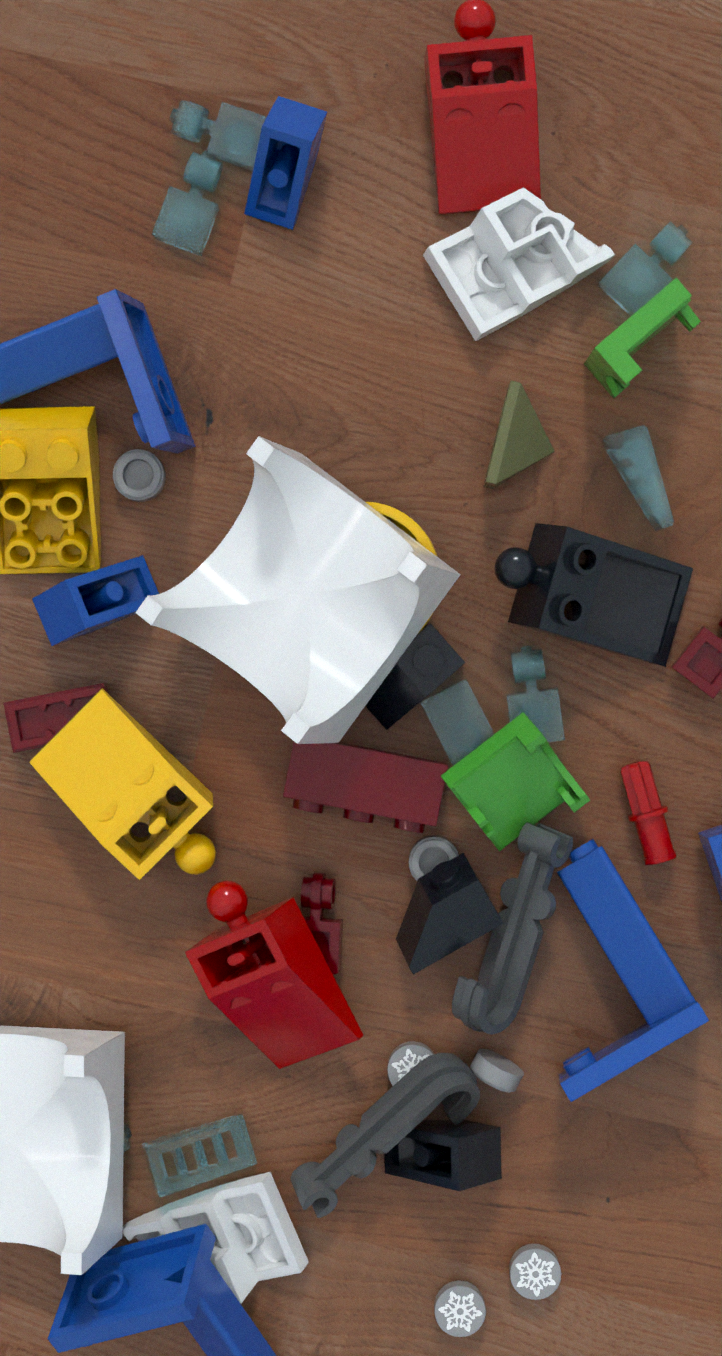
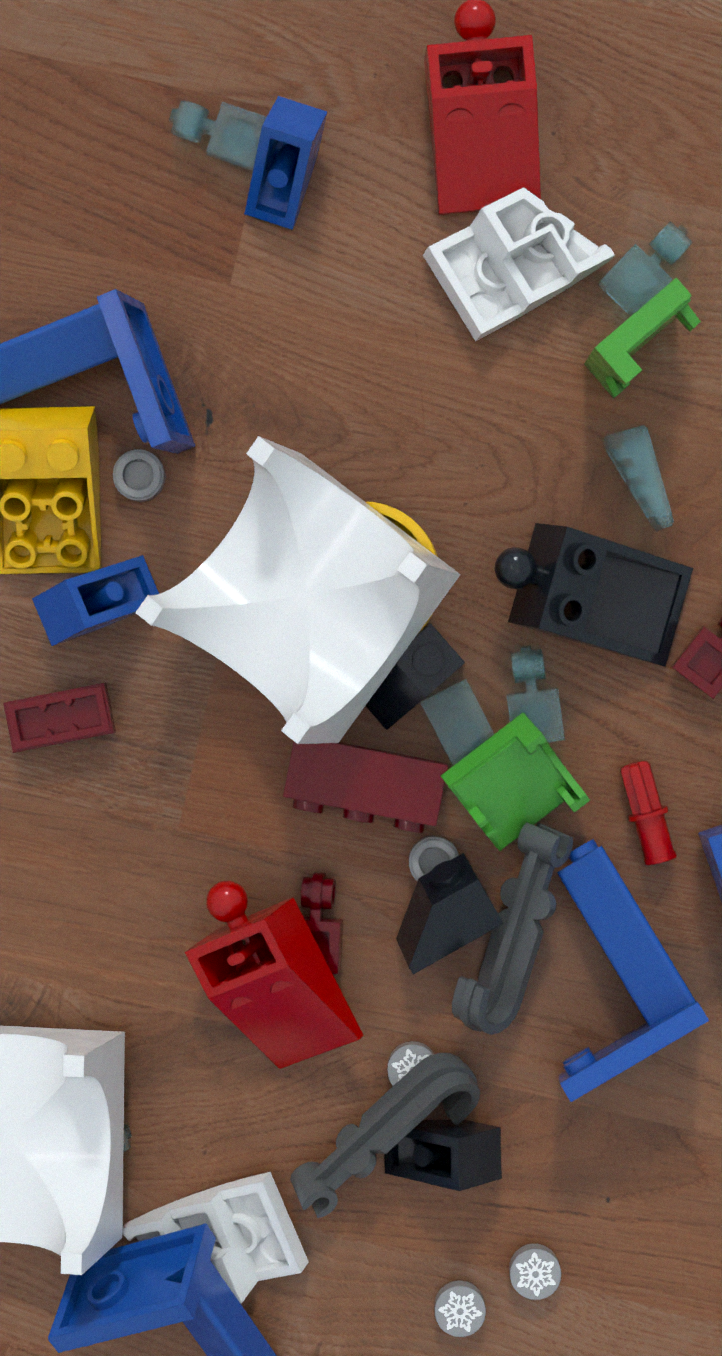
(120, 776): yellow slope -> none
(174, 1142): clear light blue slope -> none
(187, 217): clear light blue plate -> none
(496, 1070): light grey tile -> none
(518, 439): olive slope -> none

